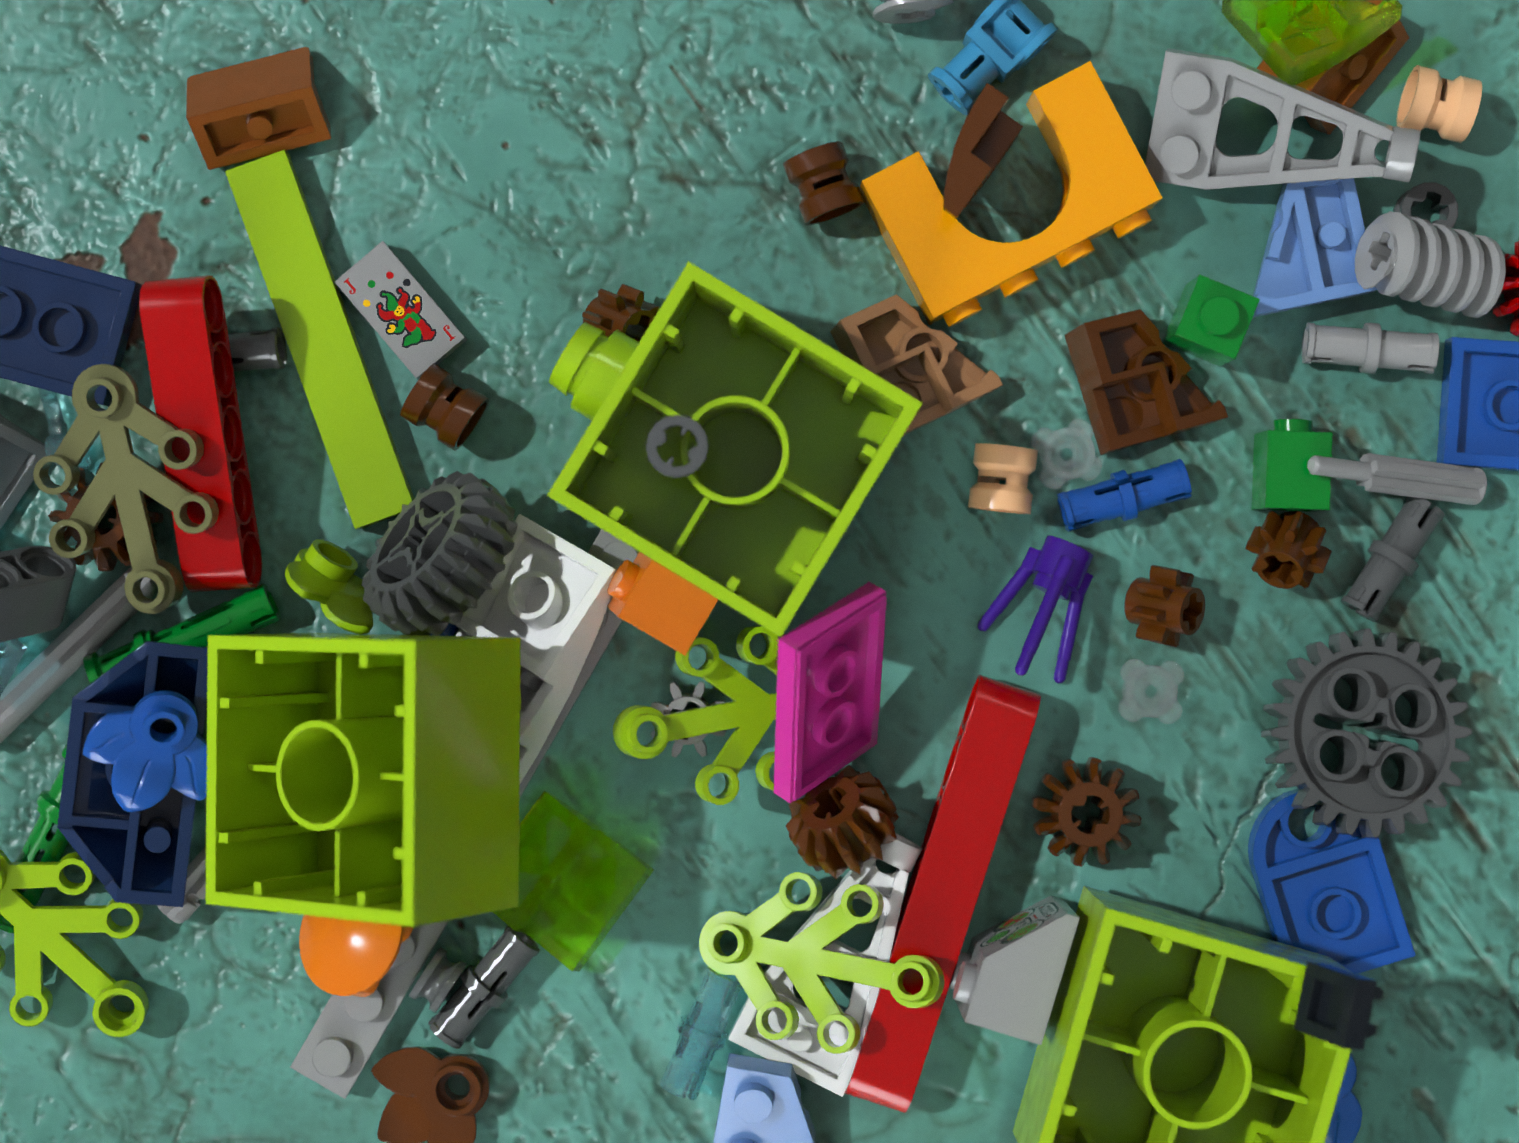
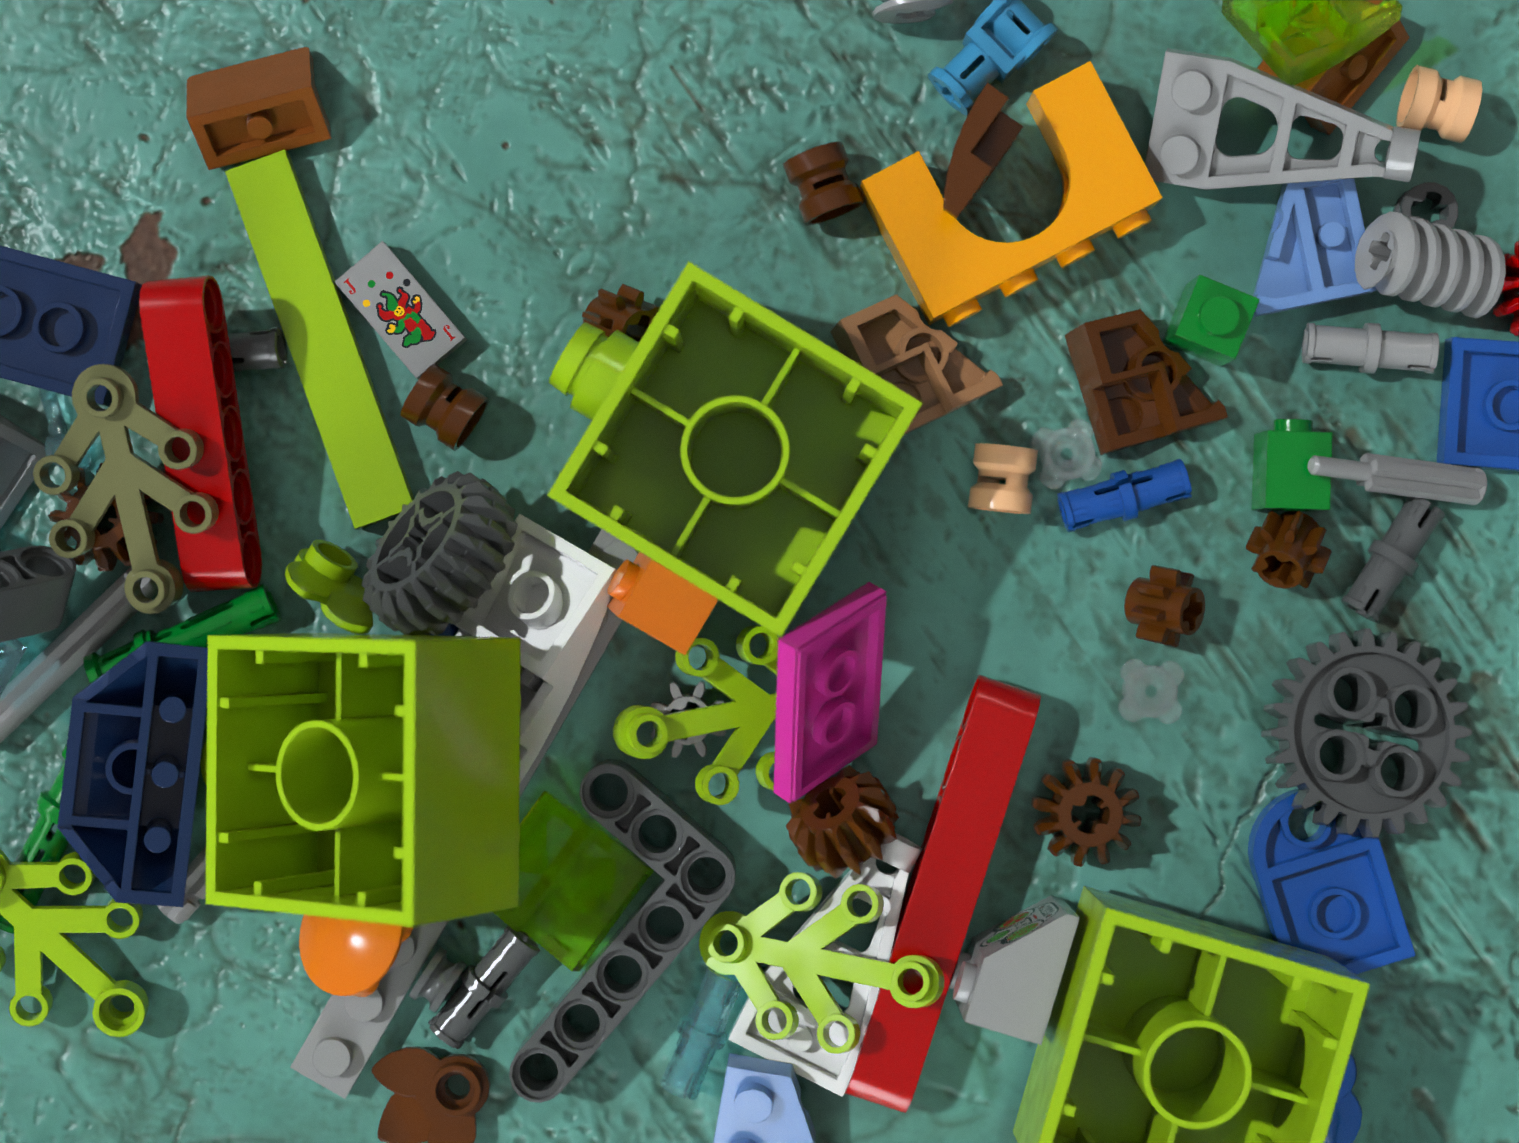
(150, 761): blue plate -> none
(635, 937): none -> dark grey beam
(695, 455): dark grey bush -> none
(1058, 570): dark purple plant -> none
(1336, 1006): black tile -> none

